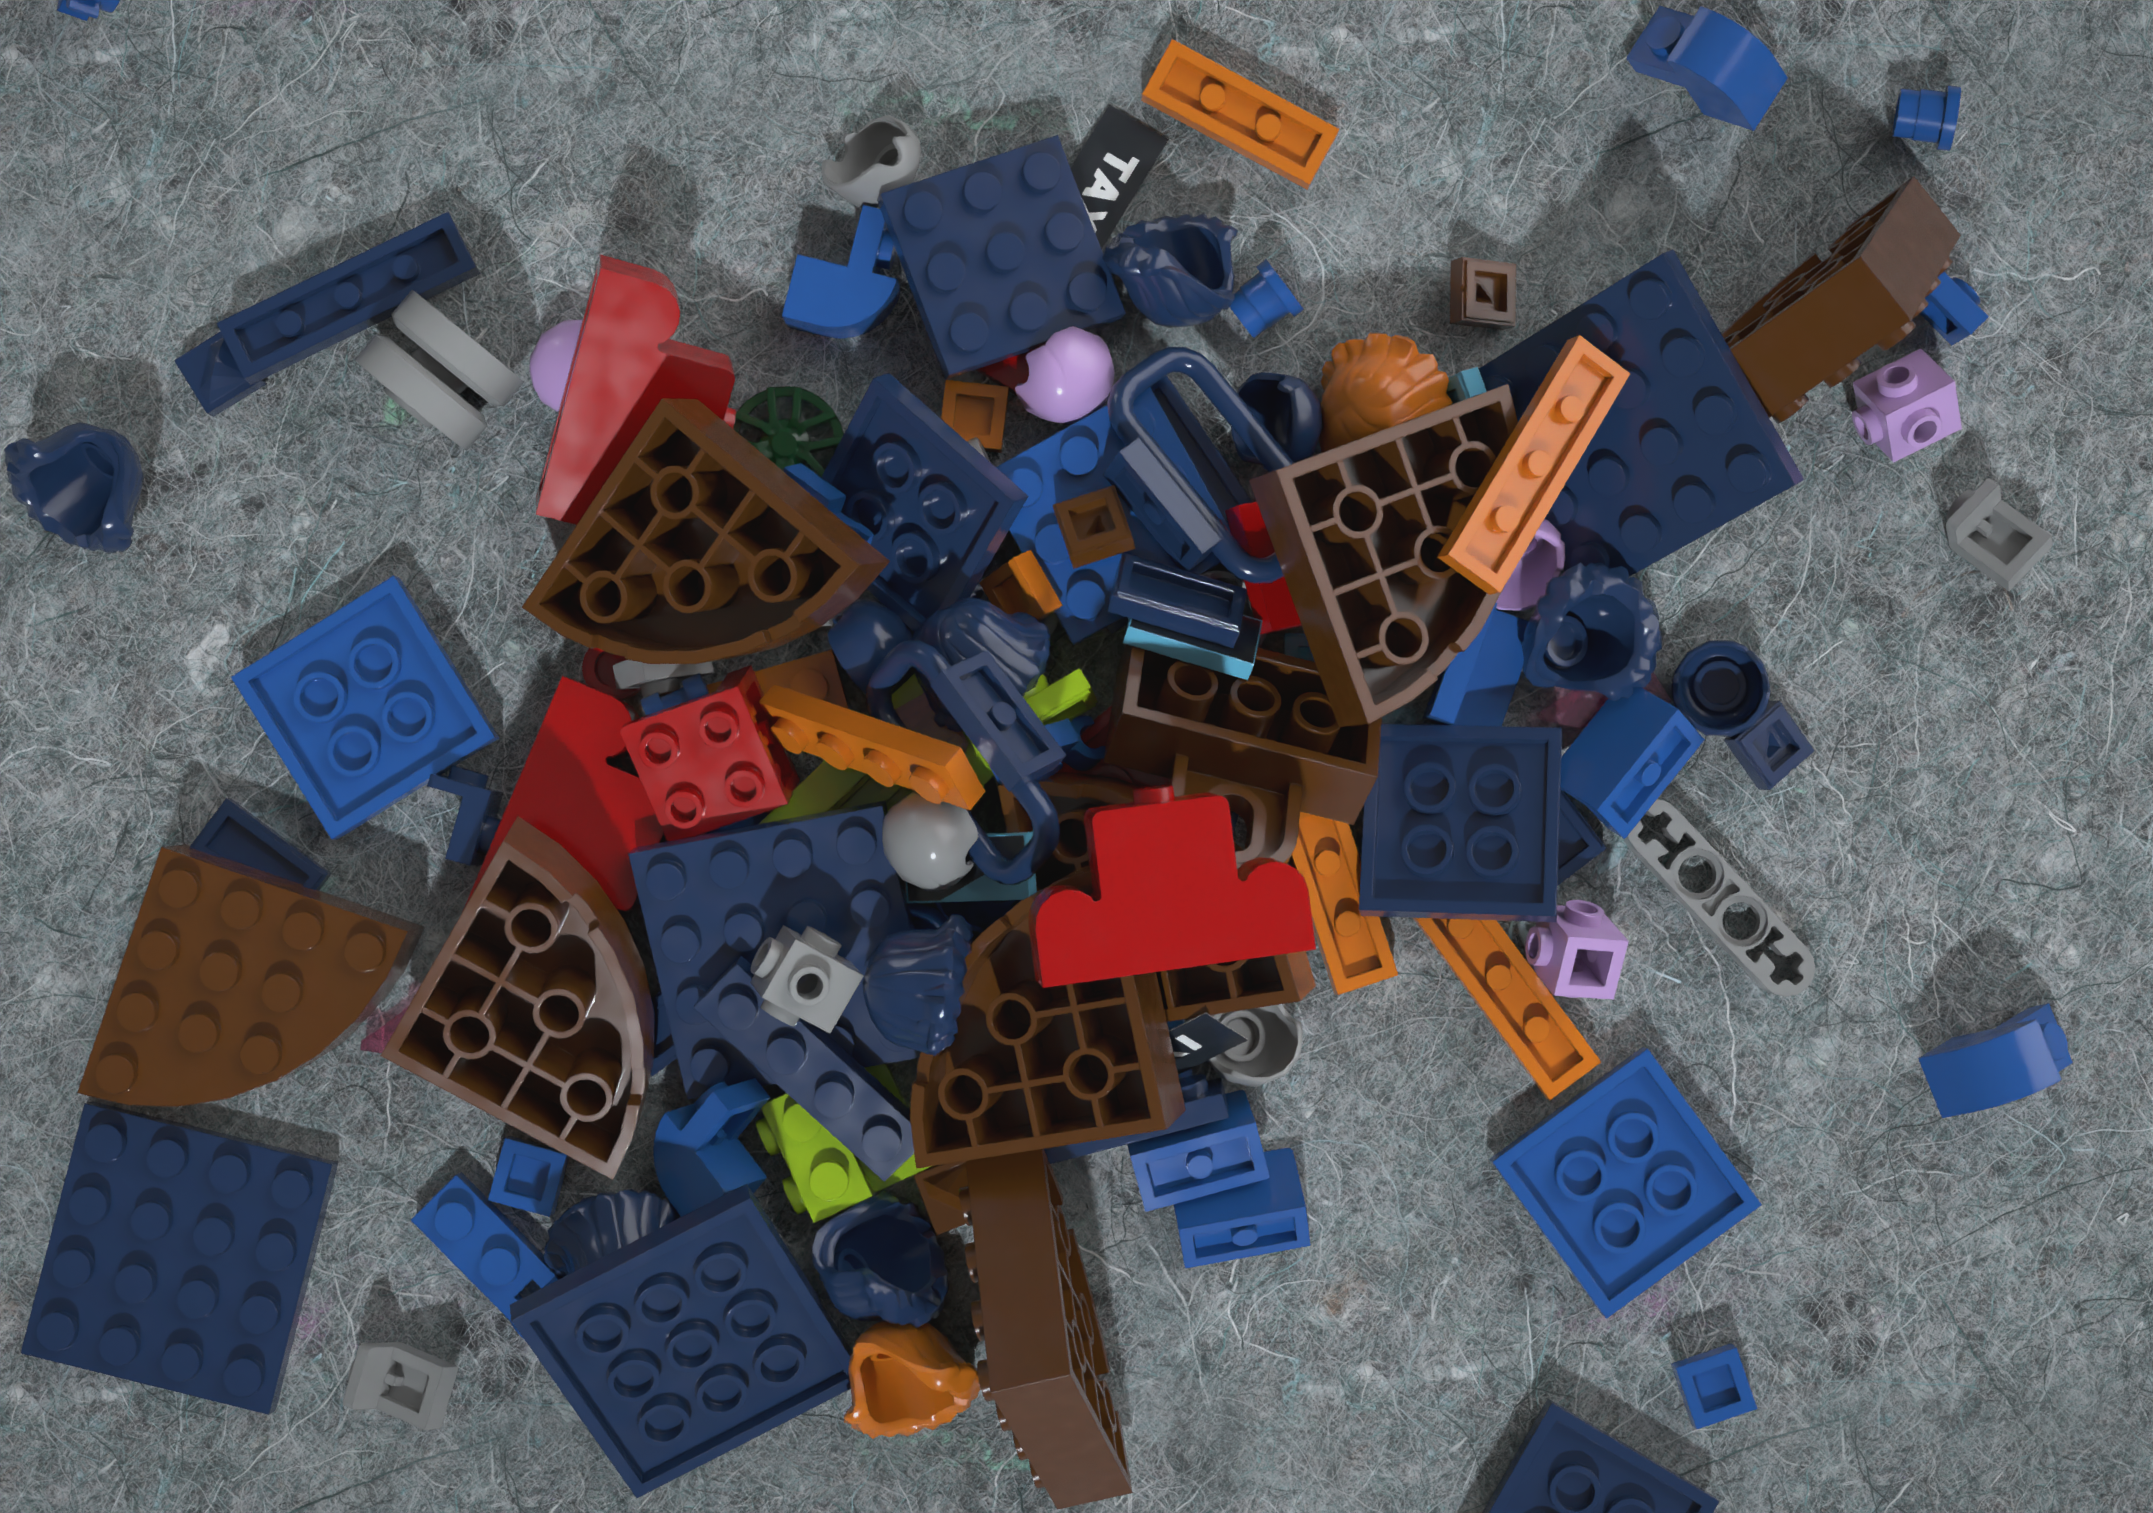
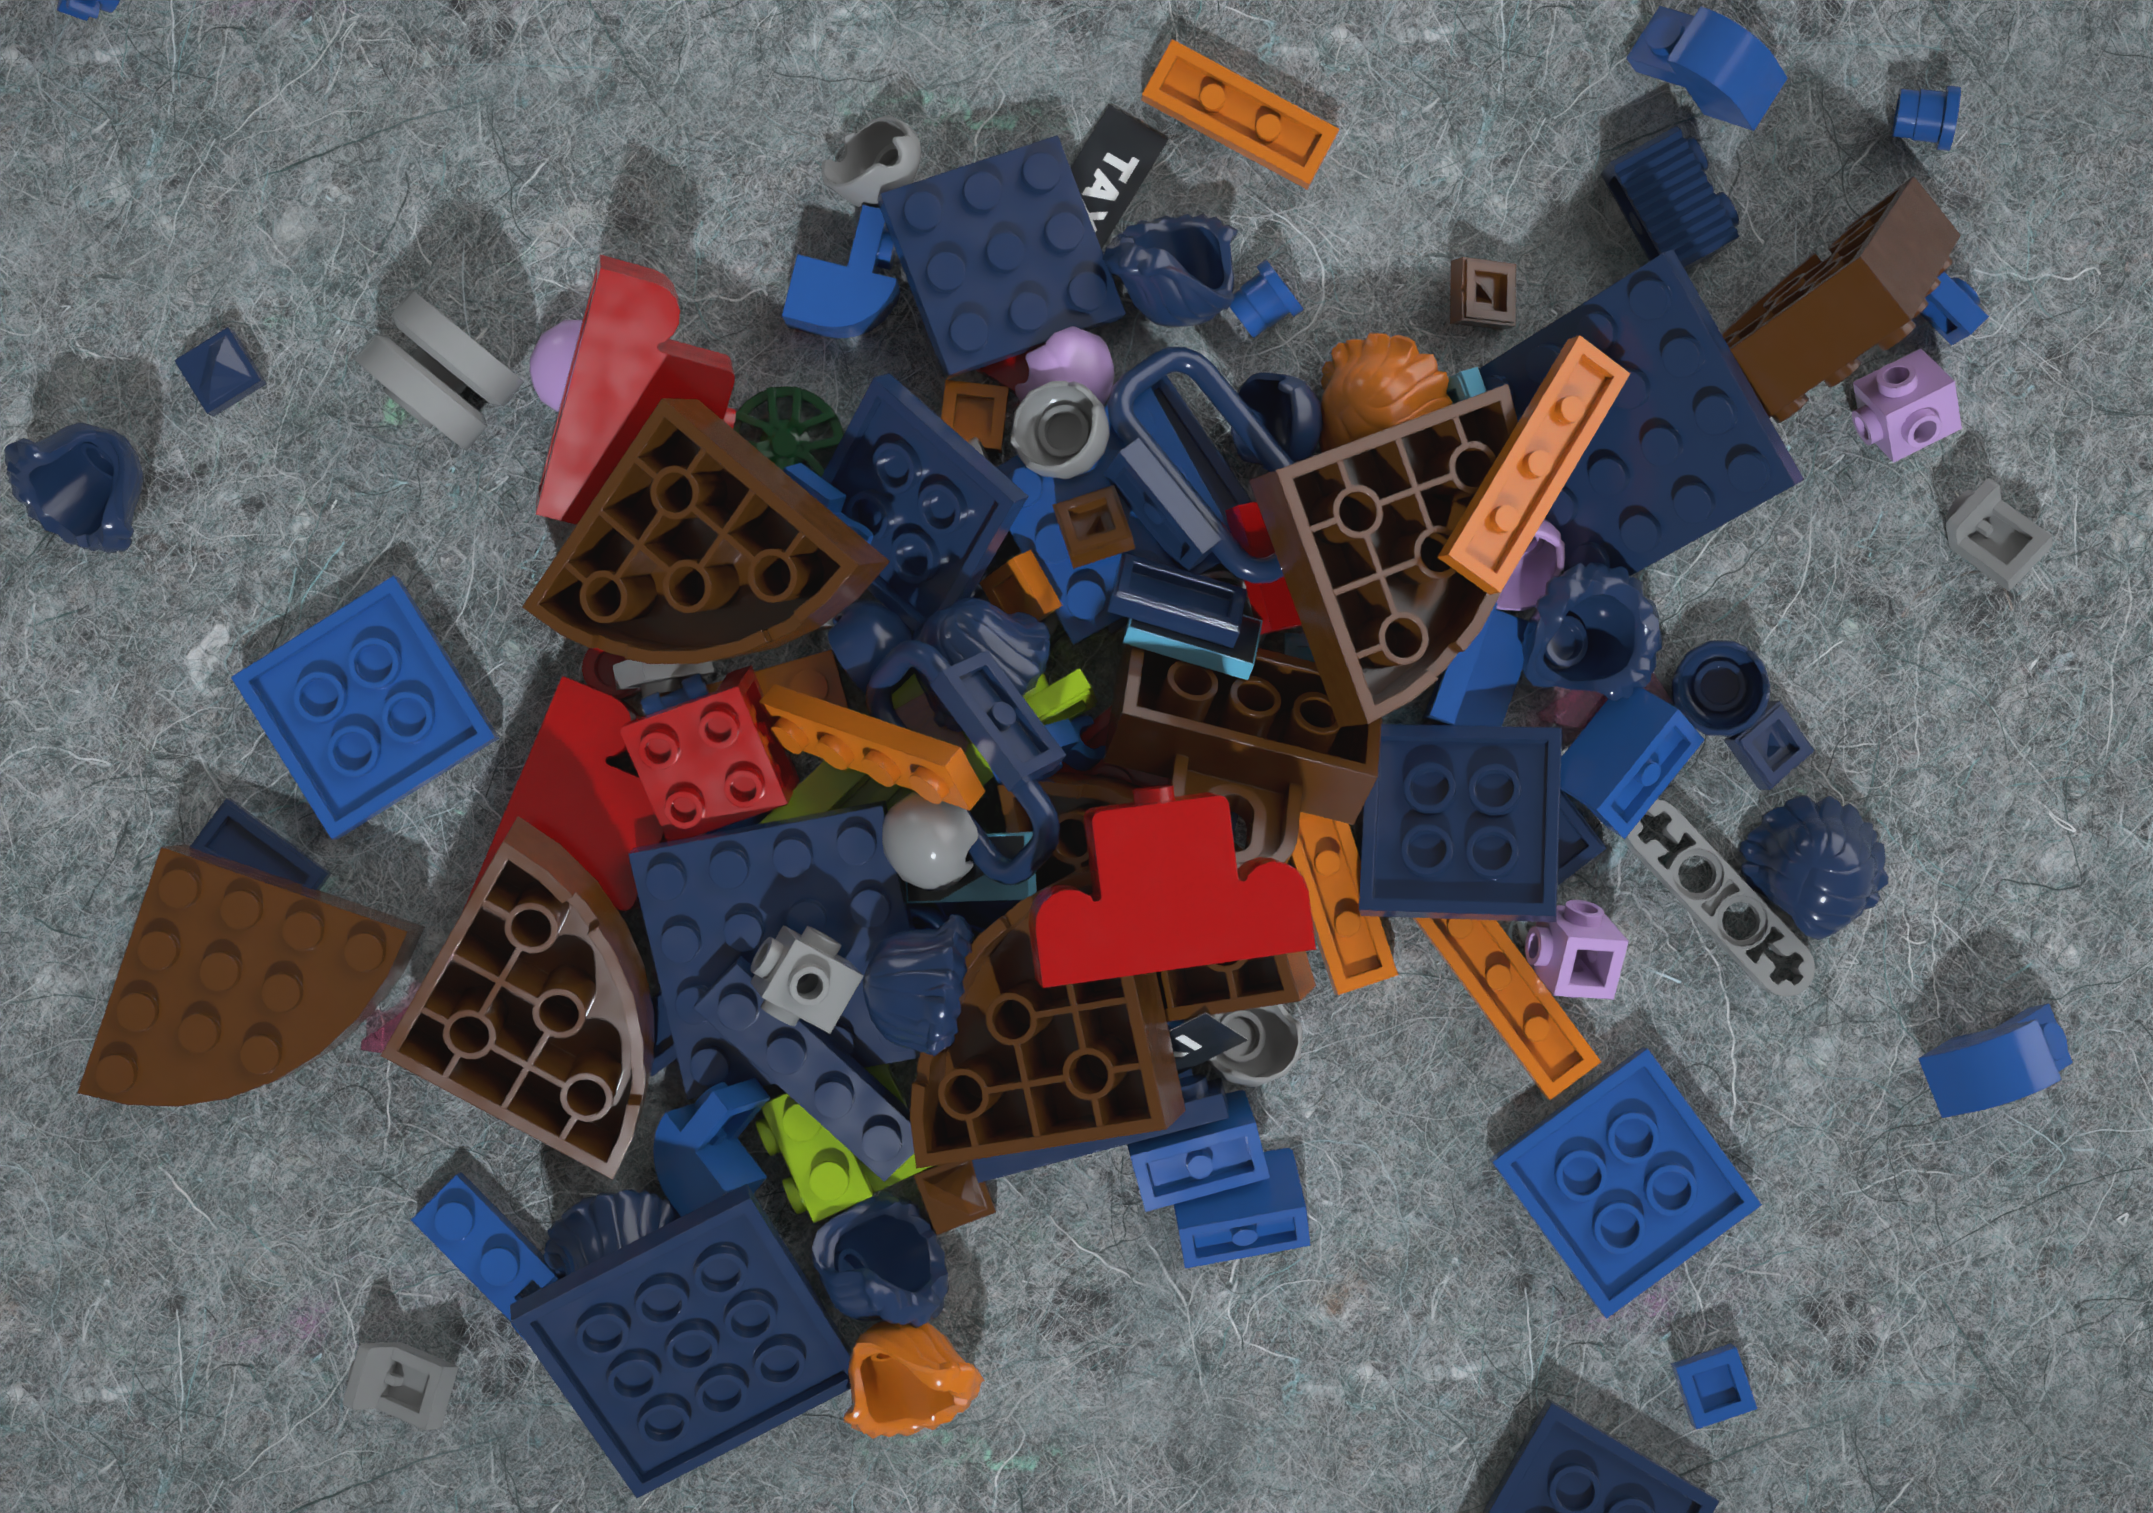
(179, 1257): dark blue plate -> none
(347, 298): dark blue plate -> none
(476, 816): dark blue bracket -> none
(528, 1176): blue plate -> none
(1041, 1331): reddish brown brick -> none
(1060, 429): none -> light grey hair
(1670, 199): none -> dark blue brick
(1816, 863): none -> dark blue hair

